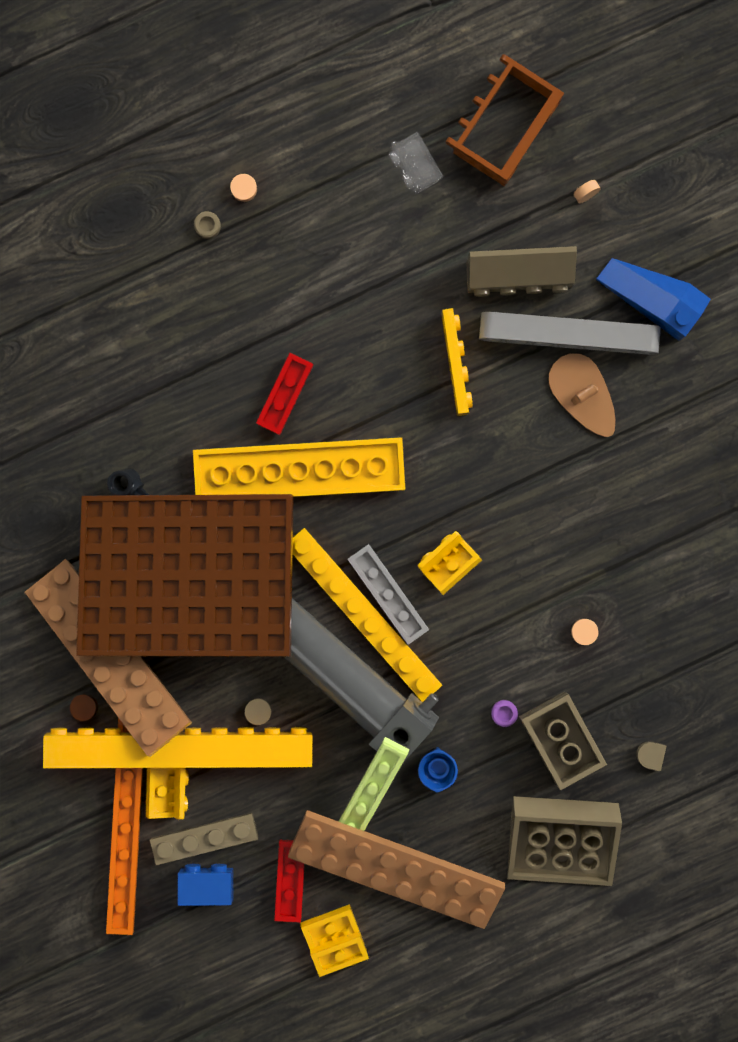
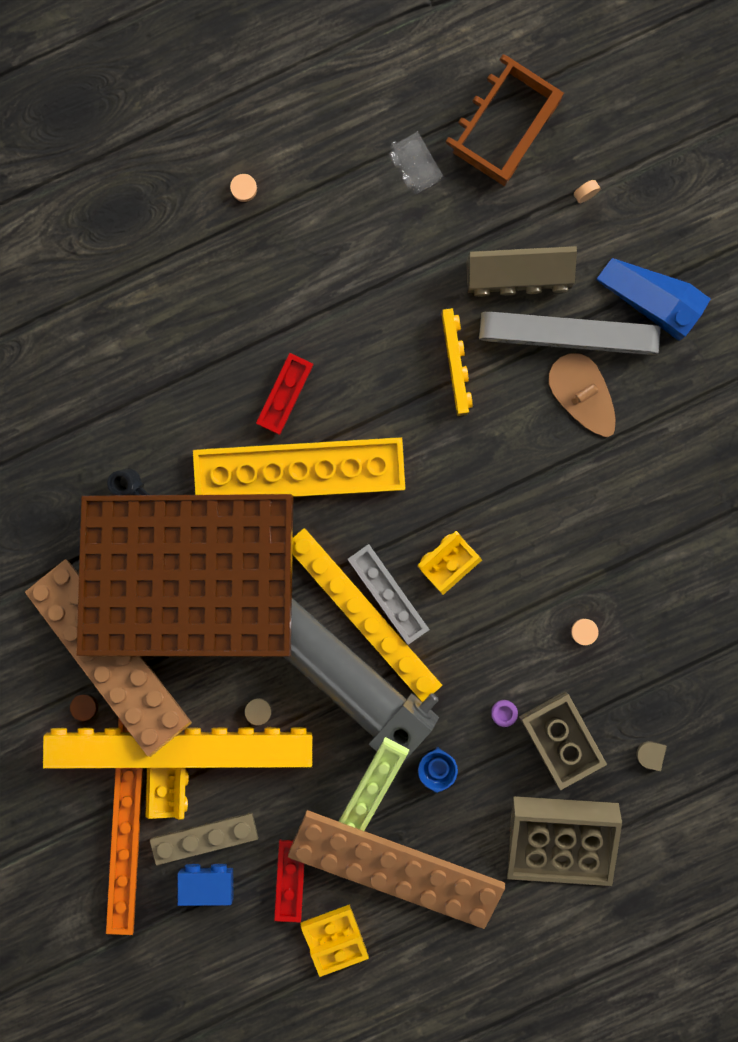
(207, 225): dark tan tile -> none

